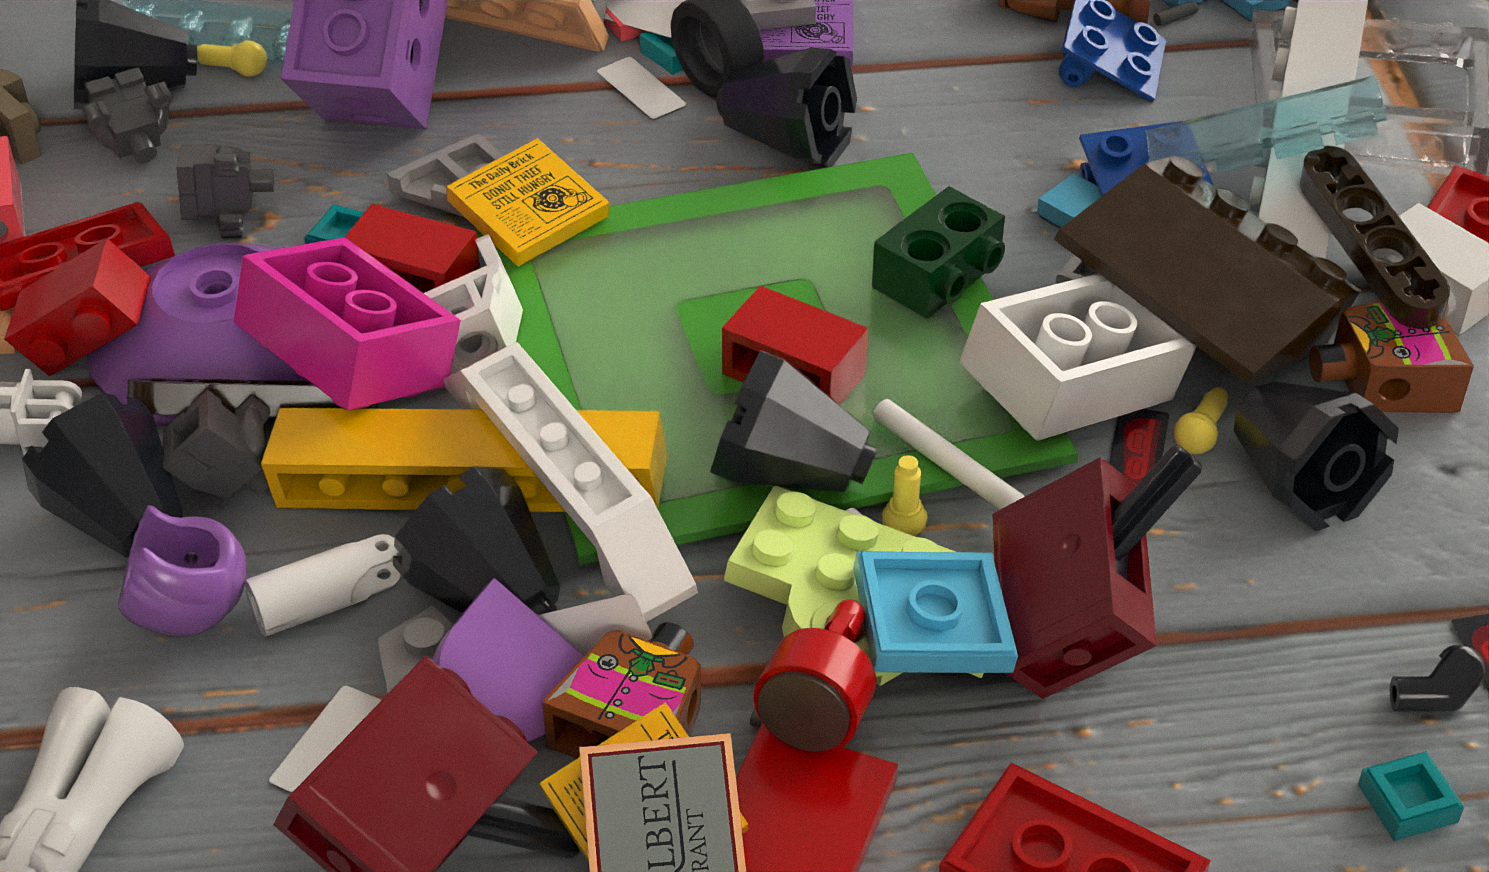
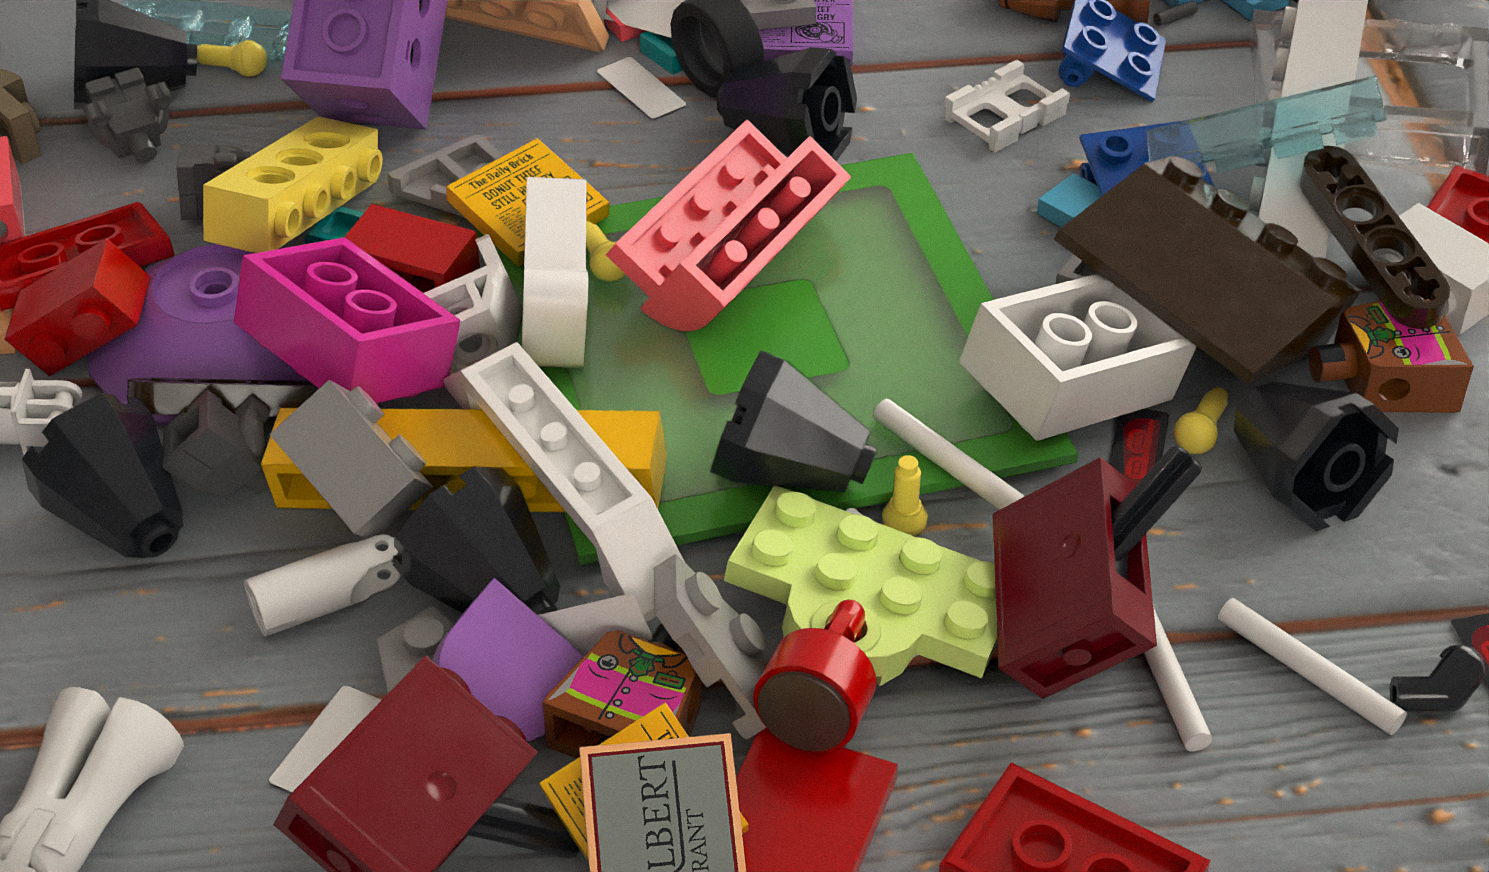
(179, 590): medium lavender piece -> none
(290, 185): none -> light yellow brick
(352, 458): none -> light grey brick
(555, 272): none -> white beam
(598, 247): none -> light yellow piece
(712, 636): none -> light grey wing
(724, 225): none -> coral brick
(813, 340): red brick -> none
(934, 612): medium azure tile -> none
(938, 252): dark green brick -> none
(994, 97): none -> white piece
(1177, 693): none -> white bar
(1312, 666): none -> white bar
(1410, 795): teal tile -> none

